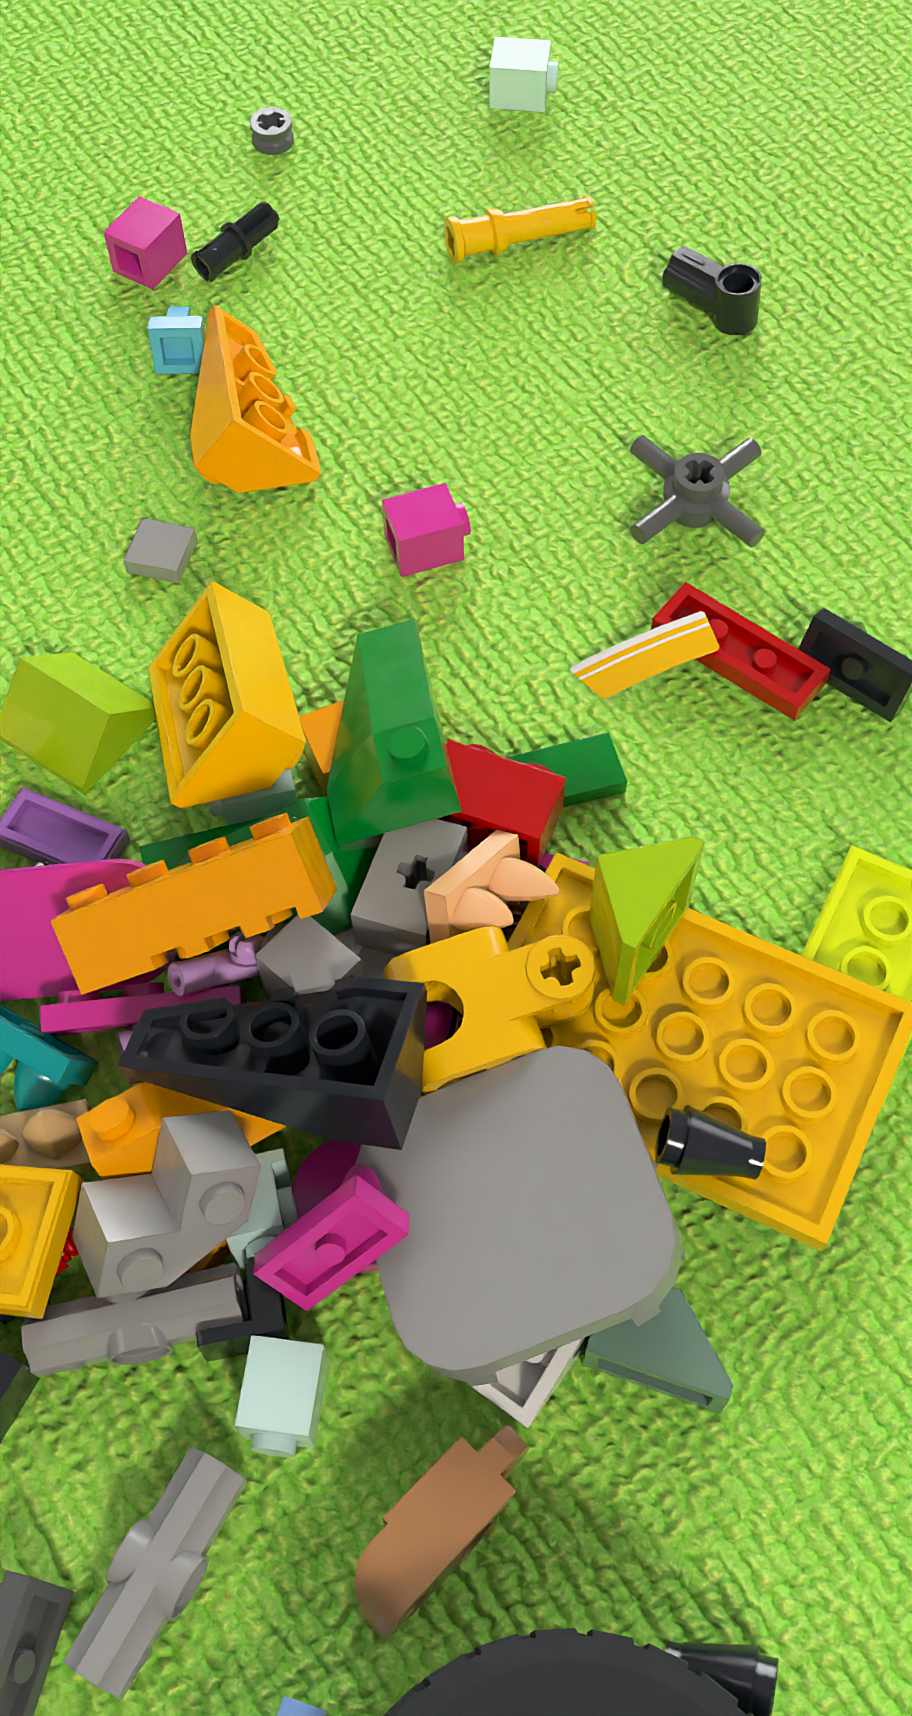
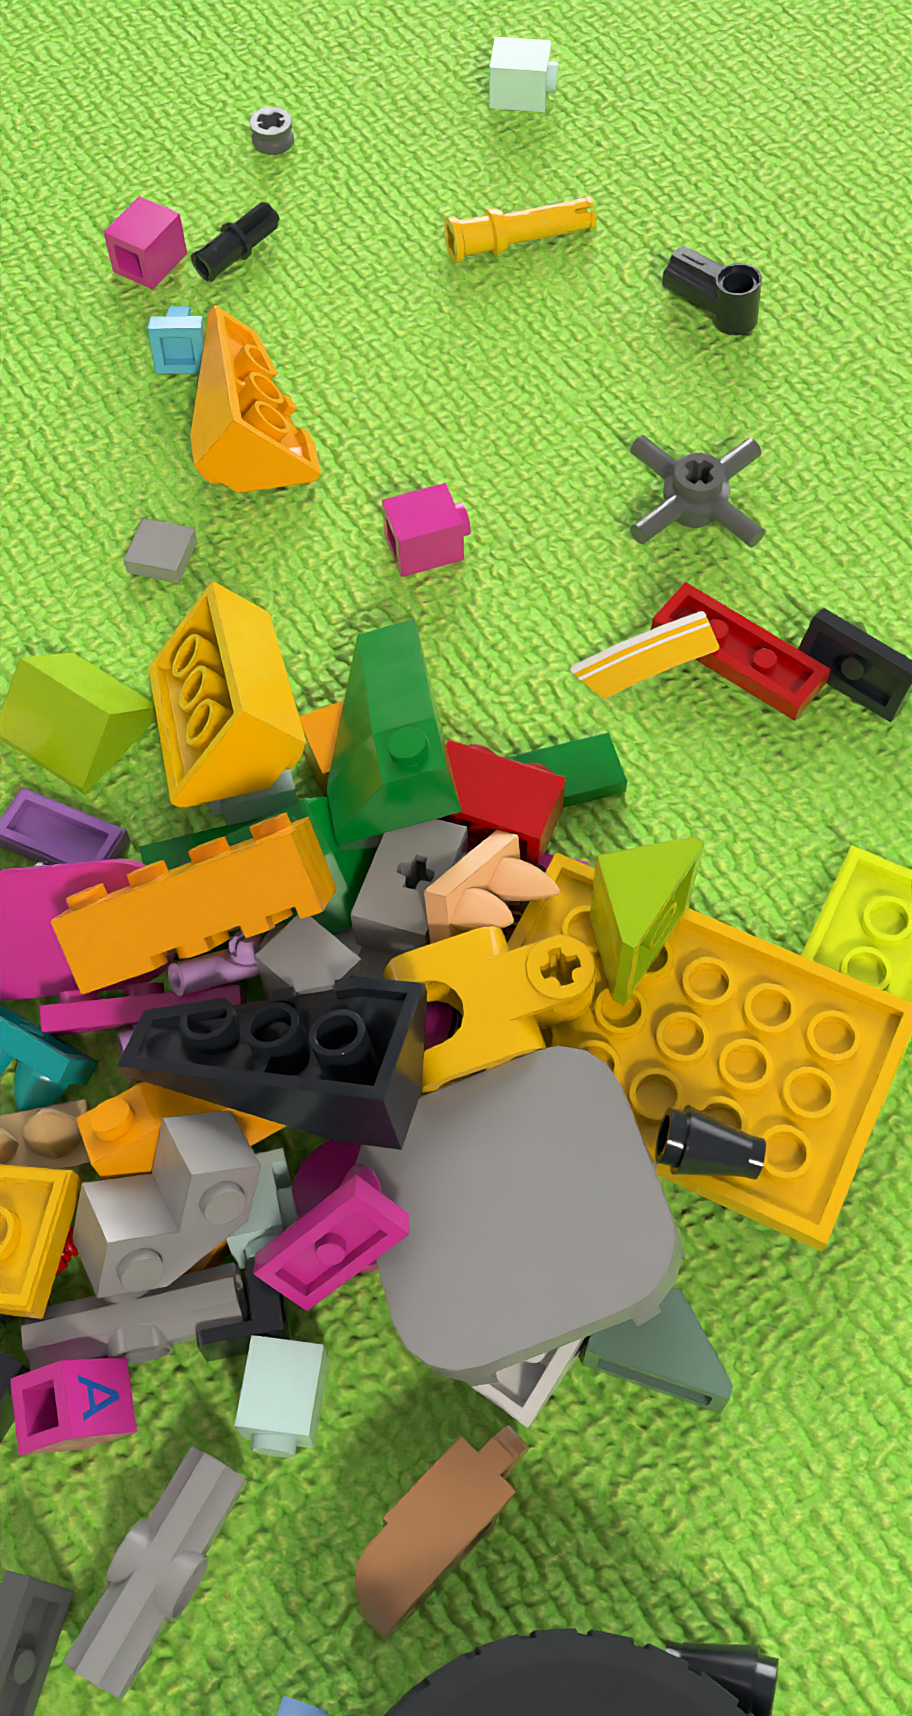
(72, 1405): none -> dark pink brick

